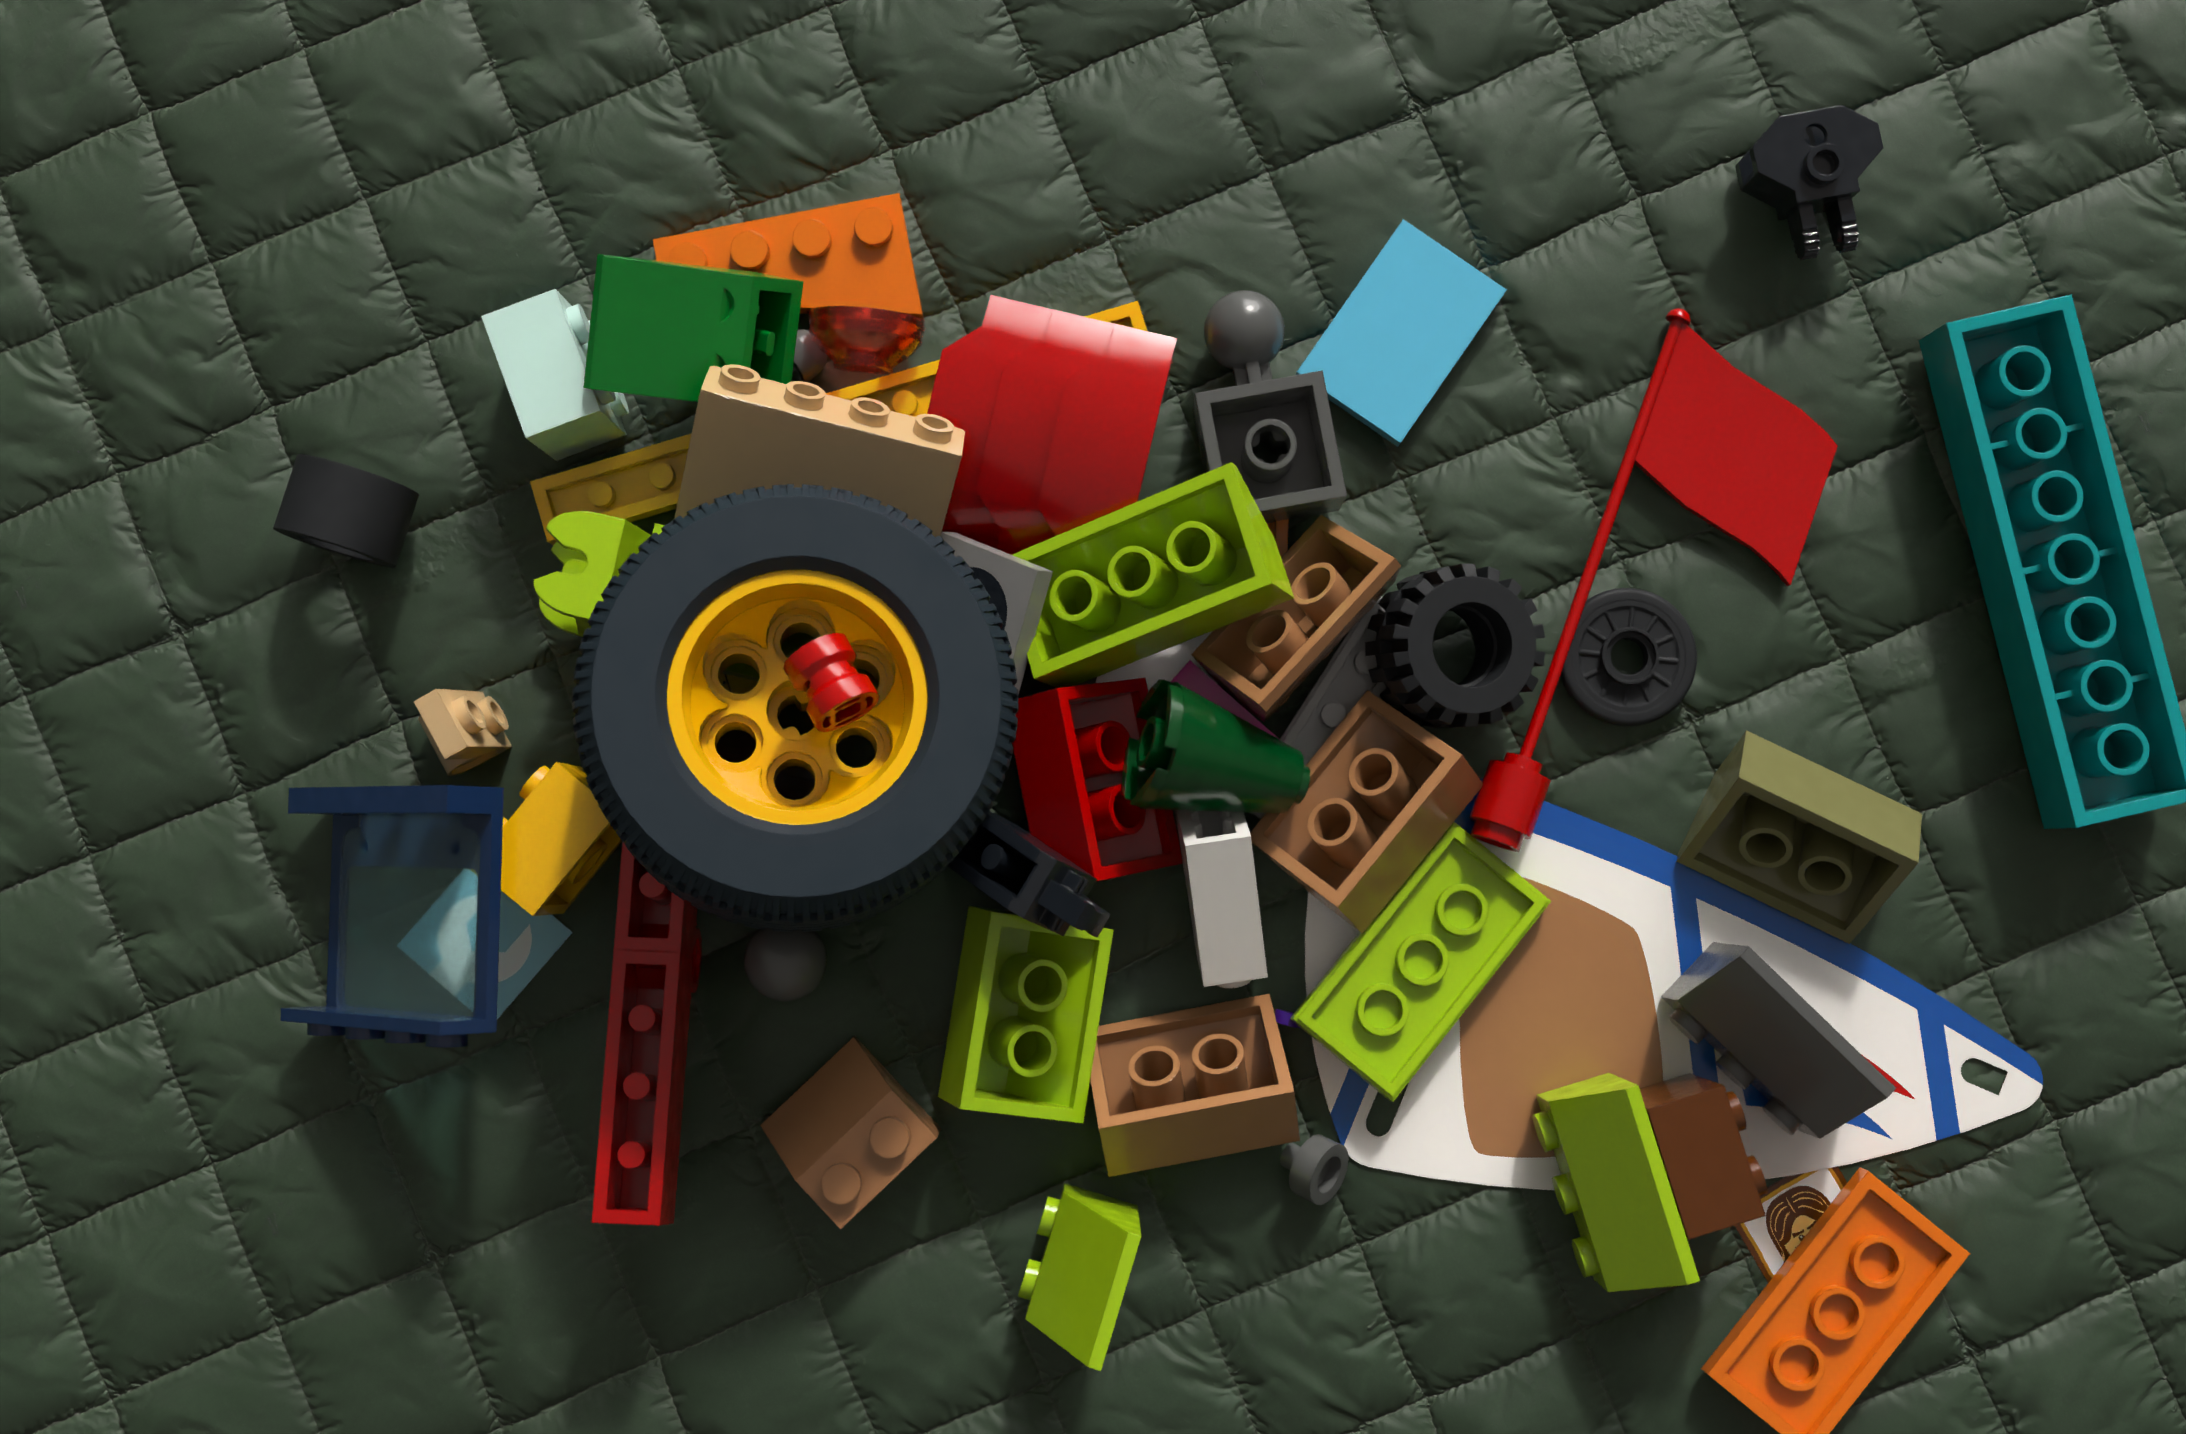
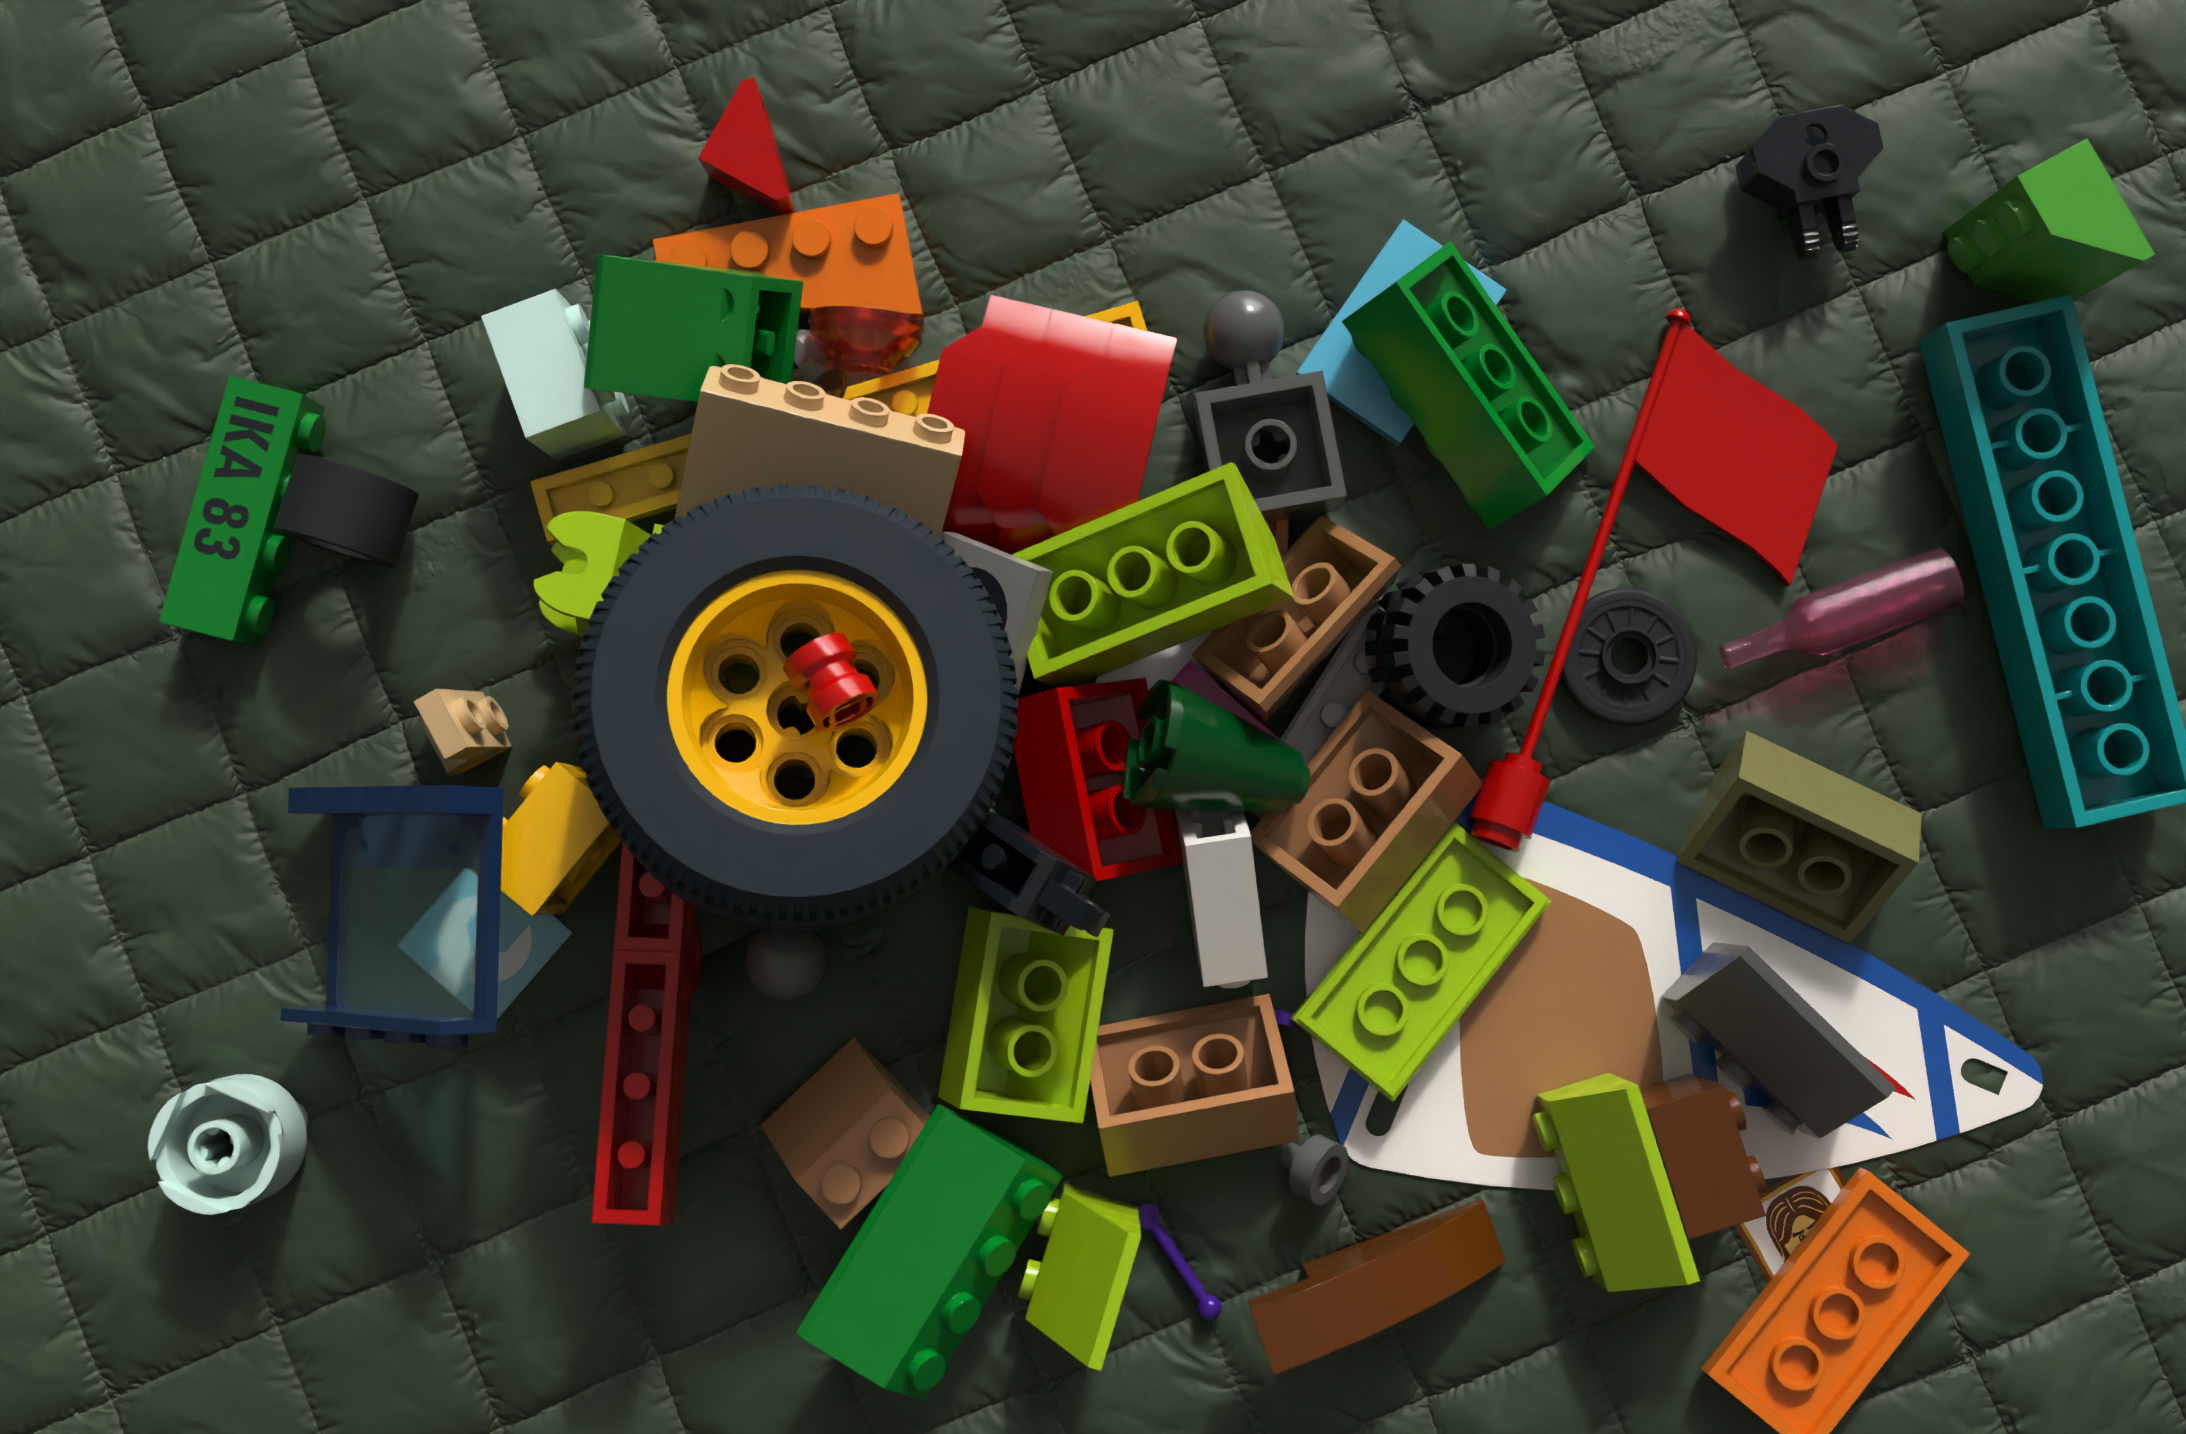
(196, 1157): none -> light aqua brick
(229, 540): none -> green brick
(745, 152): none -> red slope
(820, 370): none -> clear smoke hinge
(930, 1253): none -> green slope
(1208, 1306): none -> dark purple hinge
(1375, 1285): none -> reddish brown slope
(1469, 386): none -> green slope
(1857, 609): none -> clear pink piece
(2050, 231): none -> bright green slope

